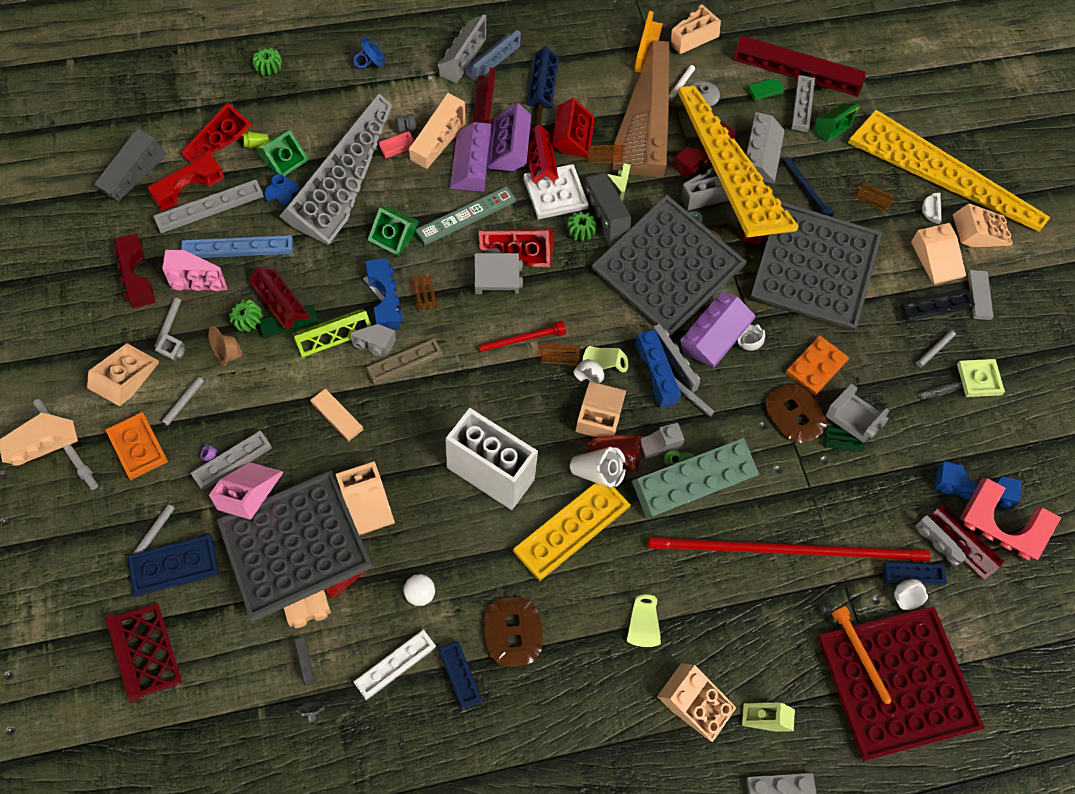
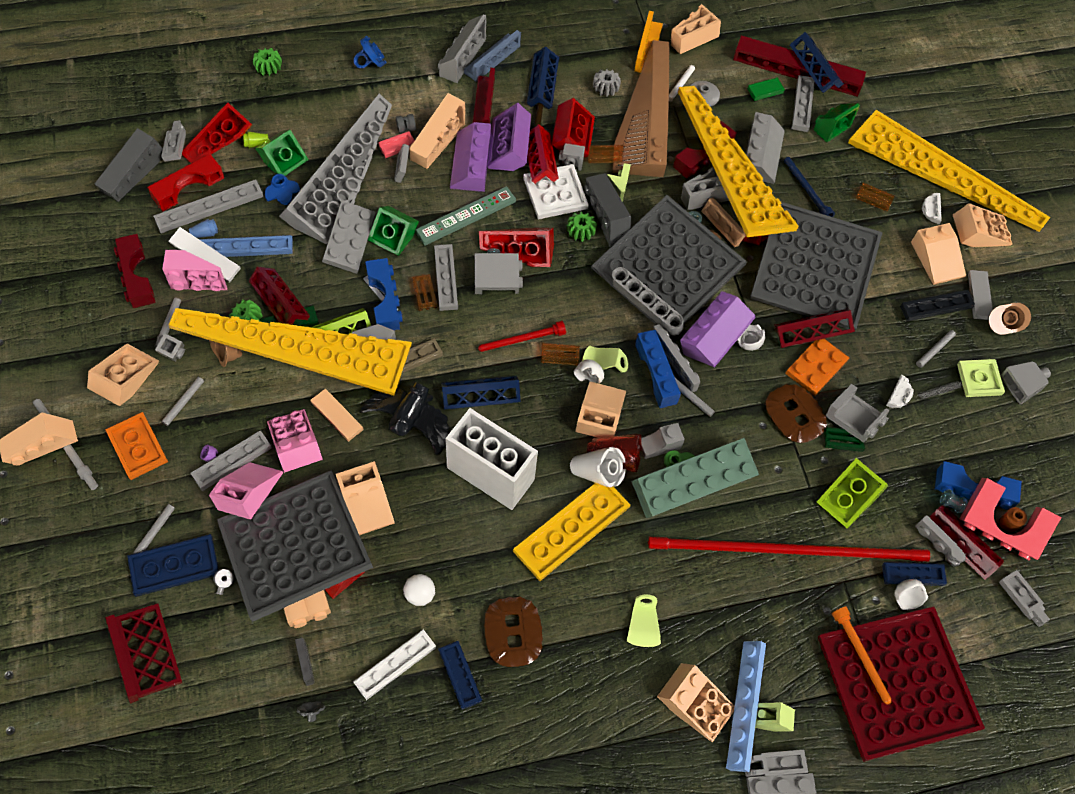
(174, 142): none -> light grey hinge
(189, 243): none -> white tile
(204, 229): none -> medium blue cone
(223, 583): none -> piece
(294, 440): none -> bright pink slope
(347, 357): none -> yellow wing
(349, 237): none -> light grey plate
(401, 163): none -> light grey tile
(412, 411): none -> black animal
(446, 277): none -> light grey plate
(481, 385): none -> dark blue fence
(572, 155): none -> light grey brick
(606, 82): none -> light grey gear
(643, 293): none -> light grey beam
(723, 222): none -> light nougat tile
(746, 706): none -> light blue plate
(779, 763): none -> light grey hinge
(811, 321): none -> dark red fence
(817, 55): none -> dark blue fence
(852, 493): none -> lime slope
(901, 394): none -> white plate
(957, 503): none -> clear light blue bush
(1009, 318): none -> medium nougat piece
(1013, 520): none -> dark orange brick
(1025, 380): none -> light grey torso
(1025, 597): none -> light grey hinge

